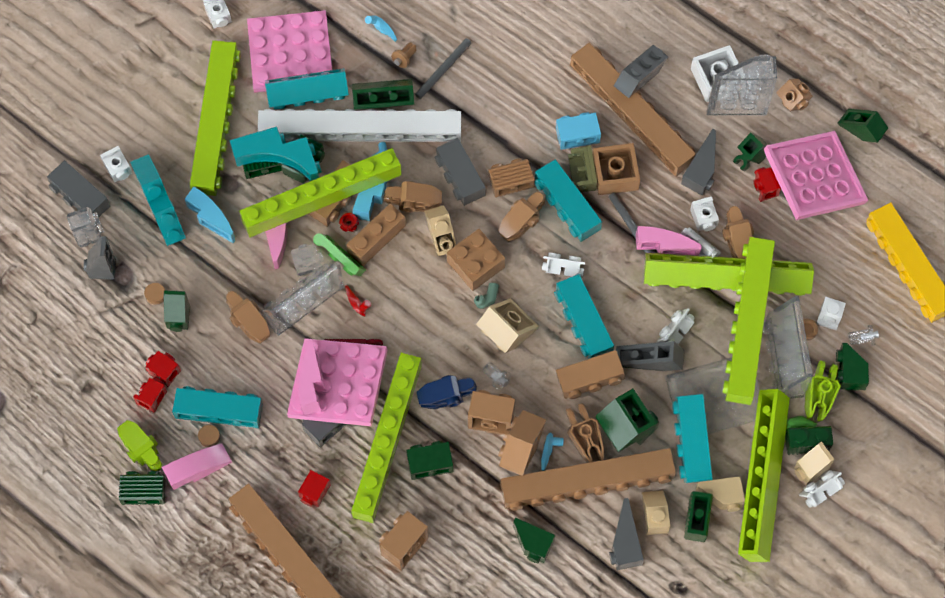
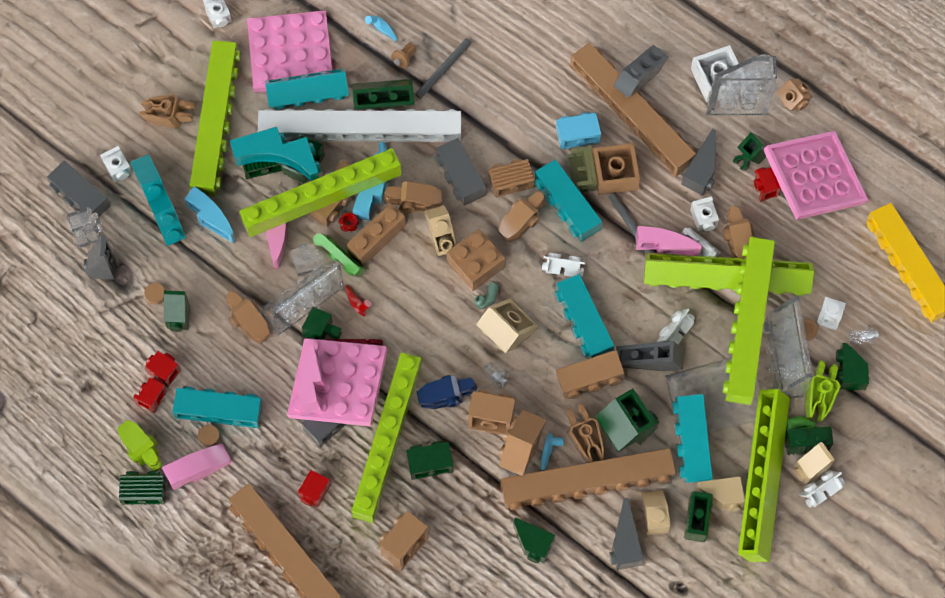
(167, 111): none -> medium nougat hinge
(319, 324): none -> dark green brick
(864, 124): dark green slope -> none

